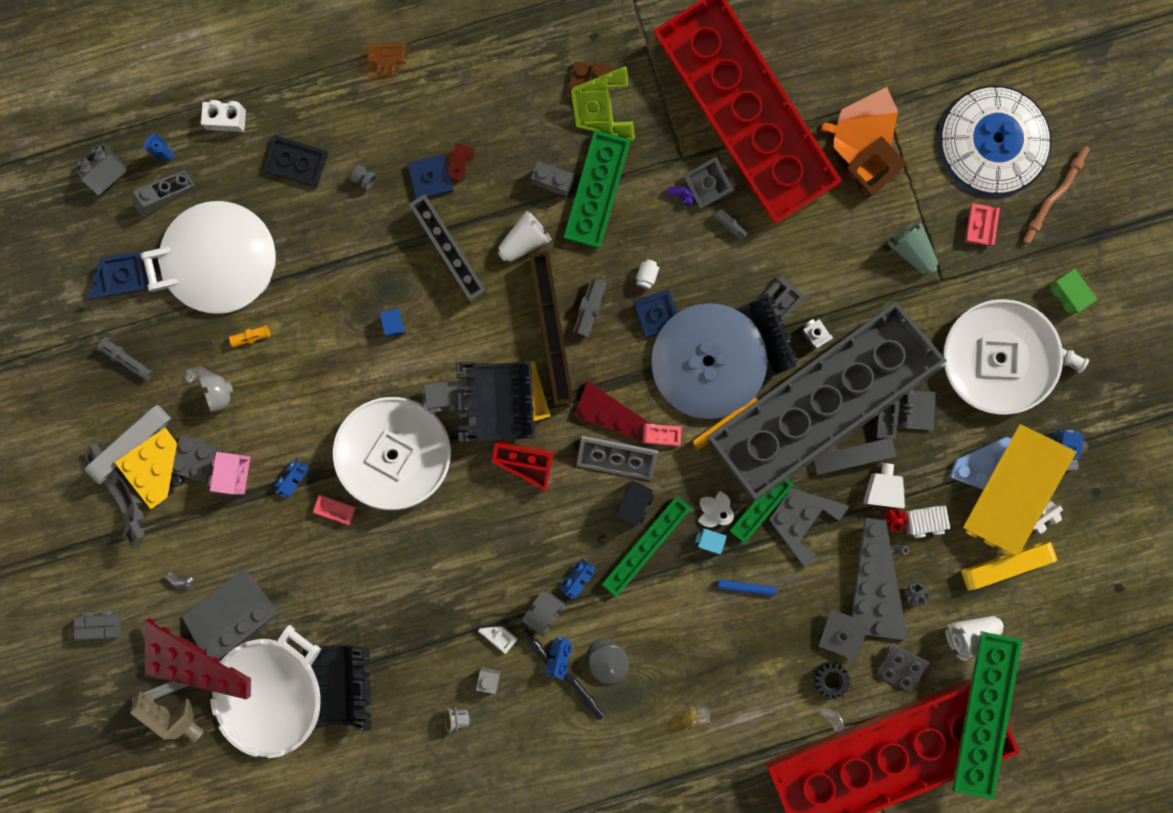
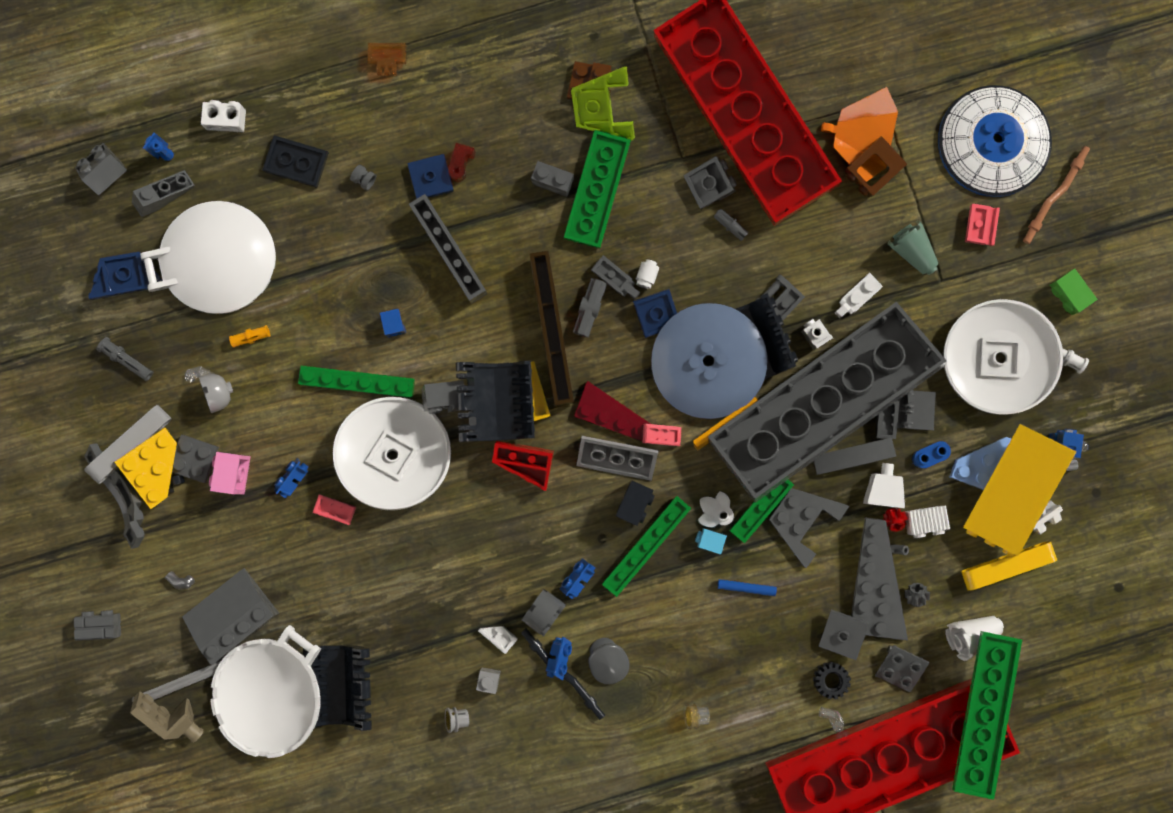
(185, 663): dark red wing -> none
(356, 381): none -> green plate
(523, 238): white cone -> none
(615, 277): none -> dark grey hinge
(683, 192): dark purple arm -> none
(858, 295): none -> white hinge
(932, 454): none -> blue plate

